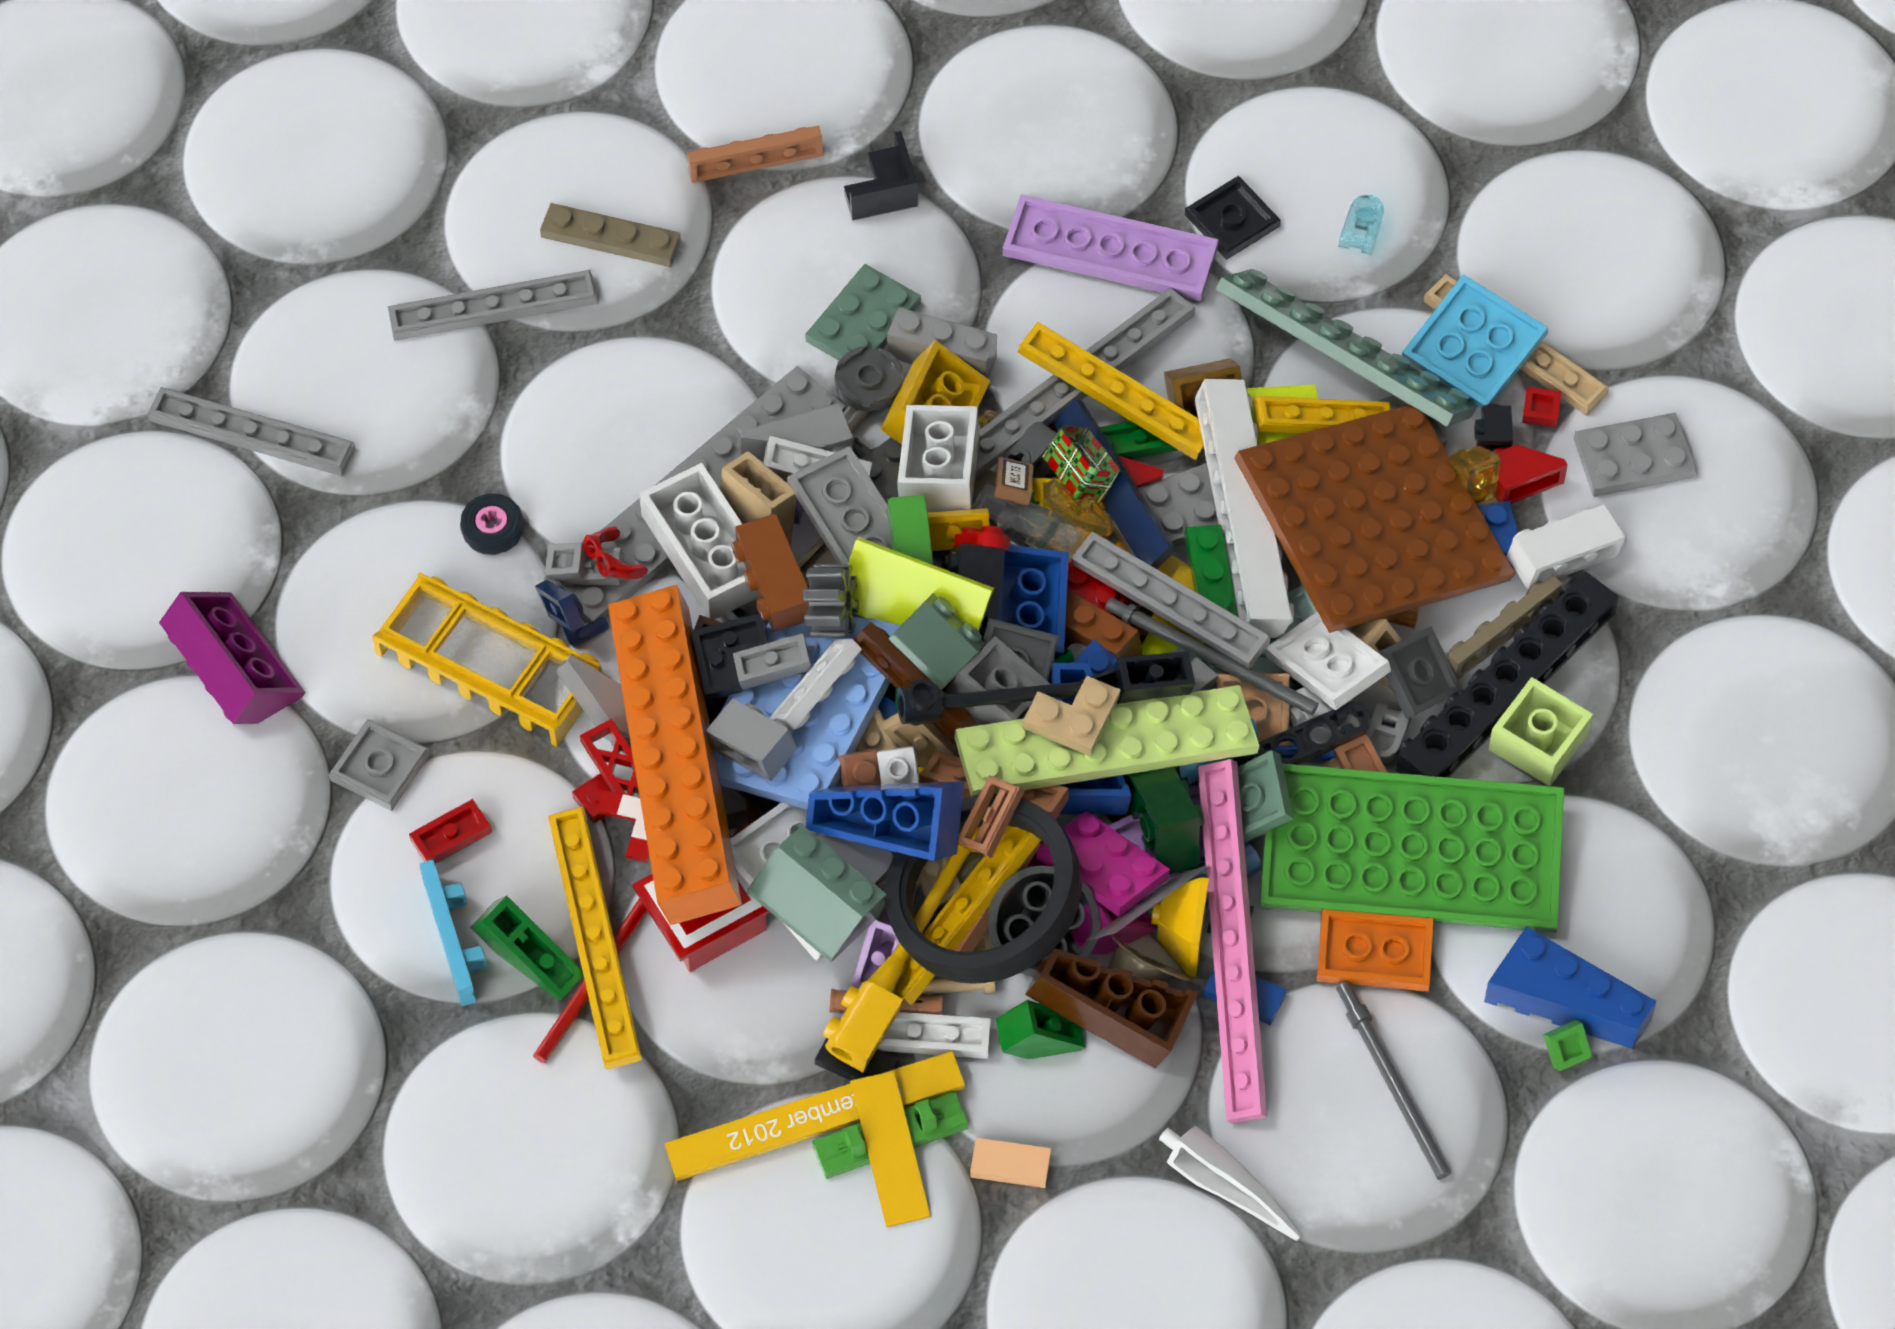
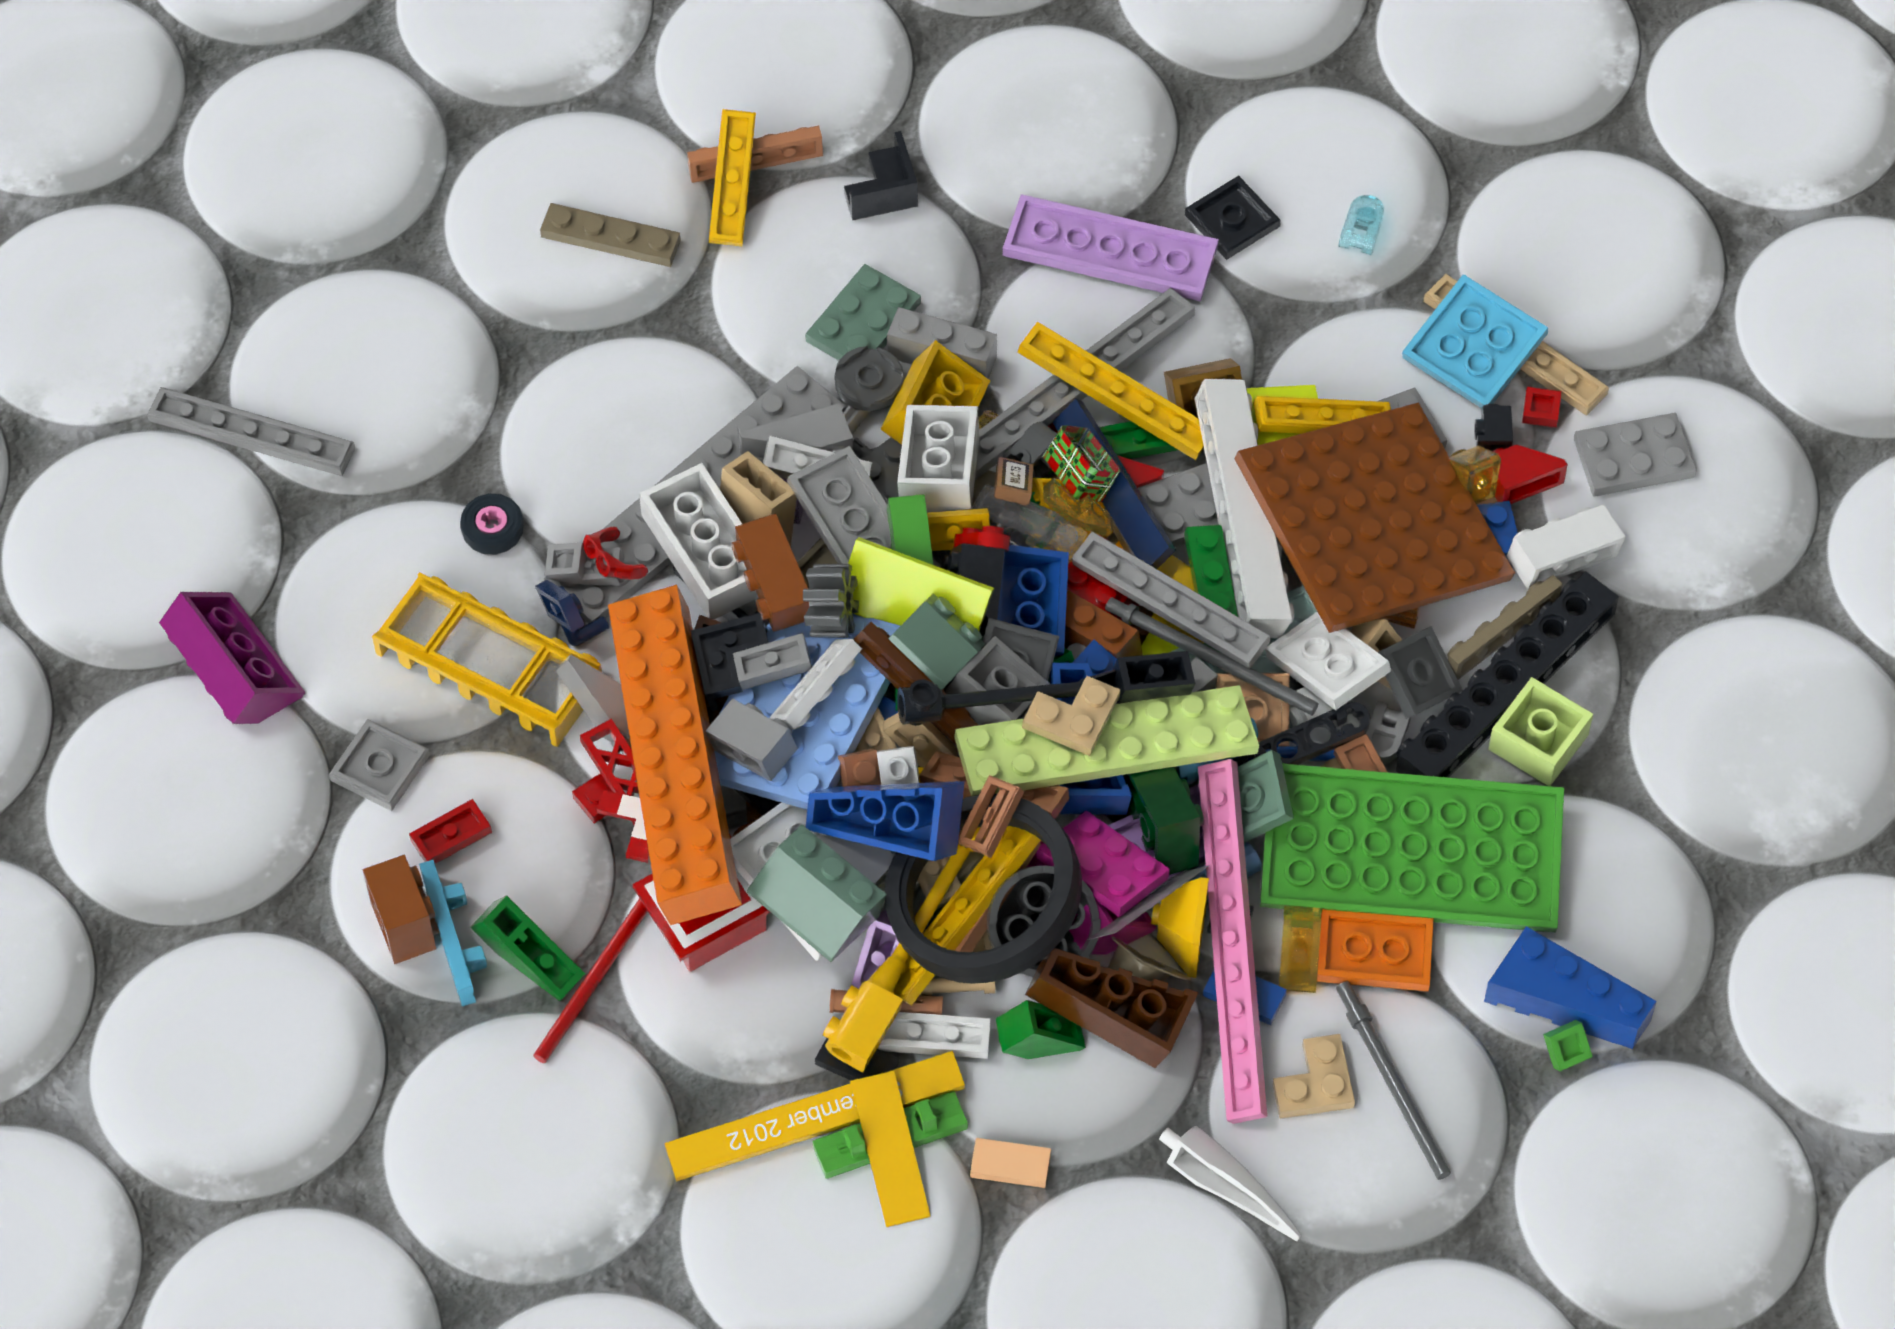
(401, 908): none -> dark orange brick
(492, 305): light grey tile -> none
(594, 938): yellow tile -> none
(732, 177): none -> yellow tile
(1300, 948): none -> clear yellow slope
(1323, 1087): none -> tan plate
(1346, 347): sand green plate -> none

